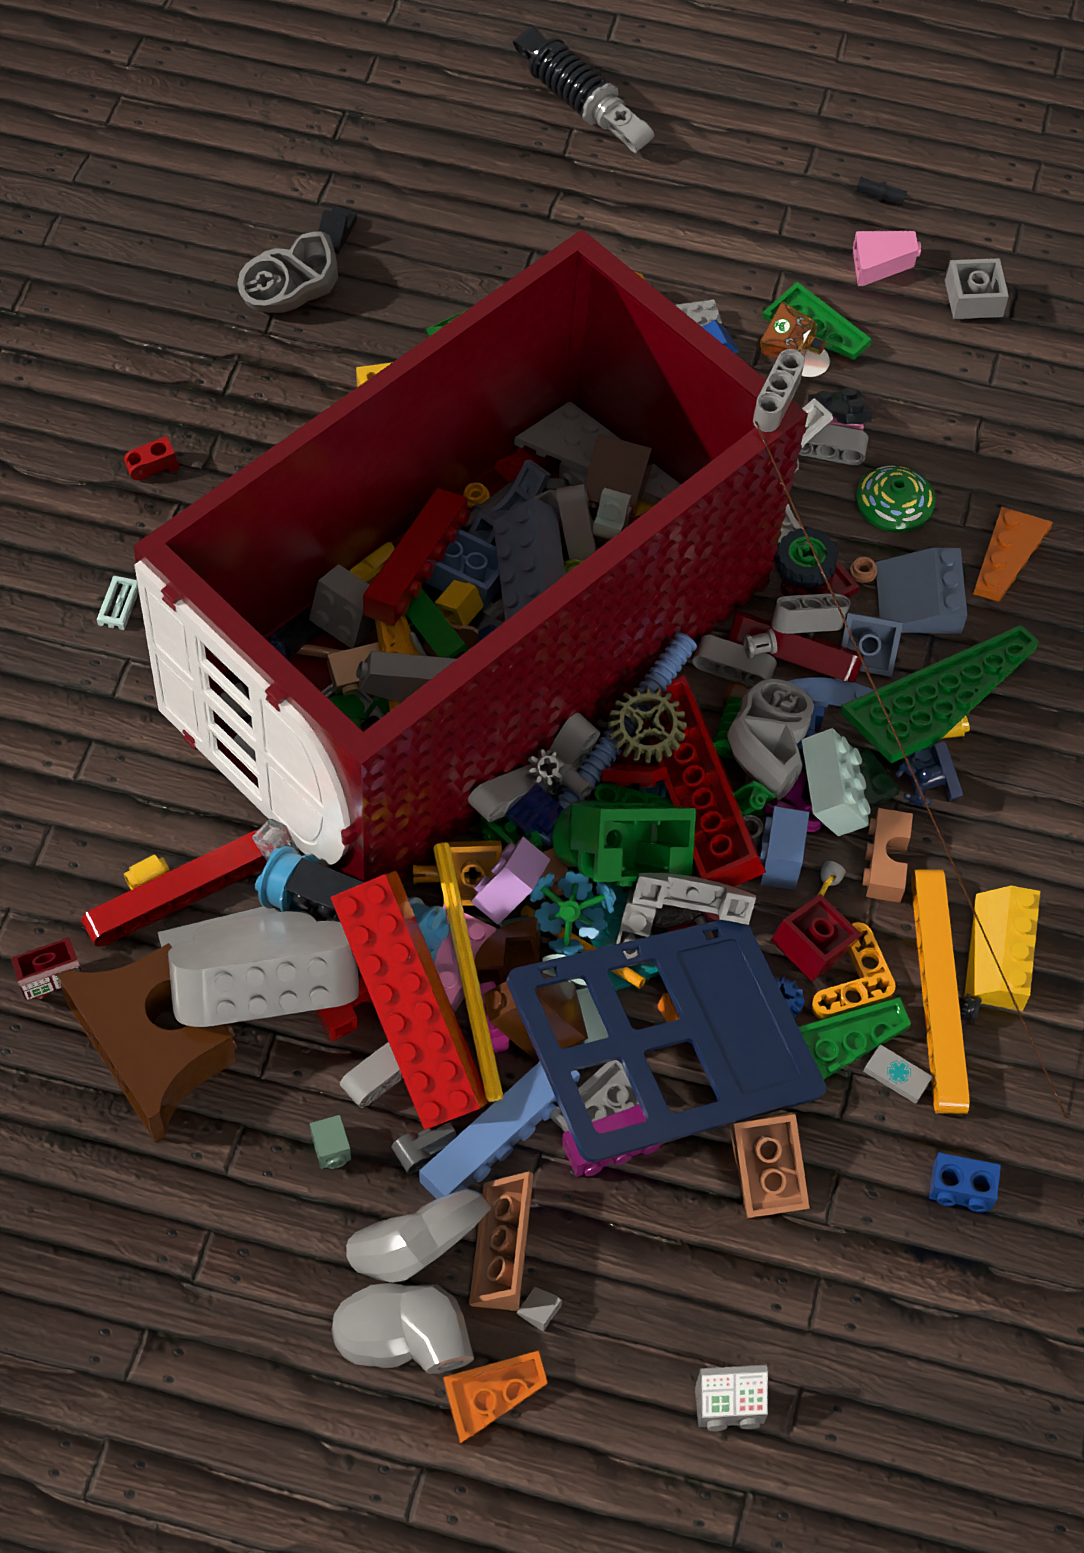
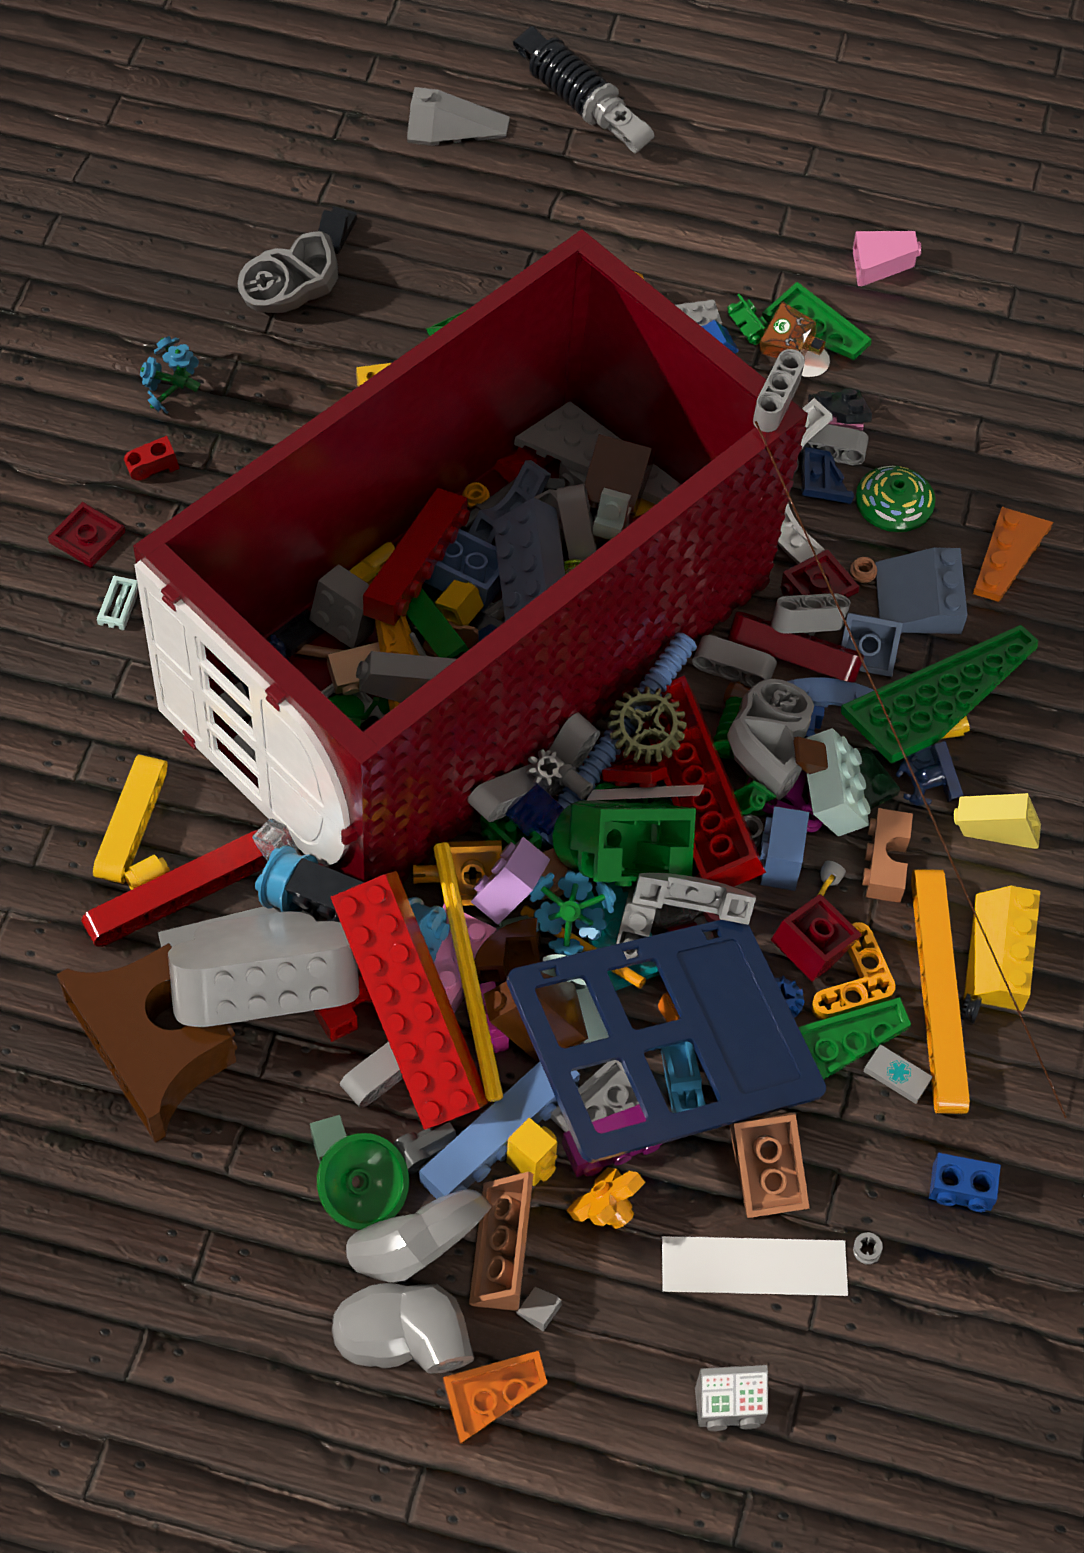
(38, 968): dark red slope -> none
(86, 534): none -> dark red tile
(130, 818): none -> yellow beam
(180, 360): none -> dark azure plant
(381, 1177): none -> green dish
(444, 117): none -> light grey wedge
(532, 1151): none -> yellow brick
(608, 1199): none -> light orange plant
(651, 792): none -> white sticker
(682, 1077): none -> dark azure slope
(744, 312): none -> green hinge
(754, 1266): none -> white sticker
(760, 643): light grey bush -> none
(805, 571): black wheel -> none
(810, 755): none -> reddish brown slope
(822, 477): none -> dark blue wing
(866, 1258): none -> light grey bush
(881, 191): black pin -> none
(976, 288): light grey brick -> none
(999, 819): none -> light yellow slope

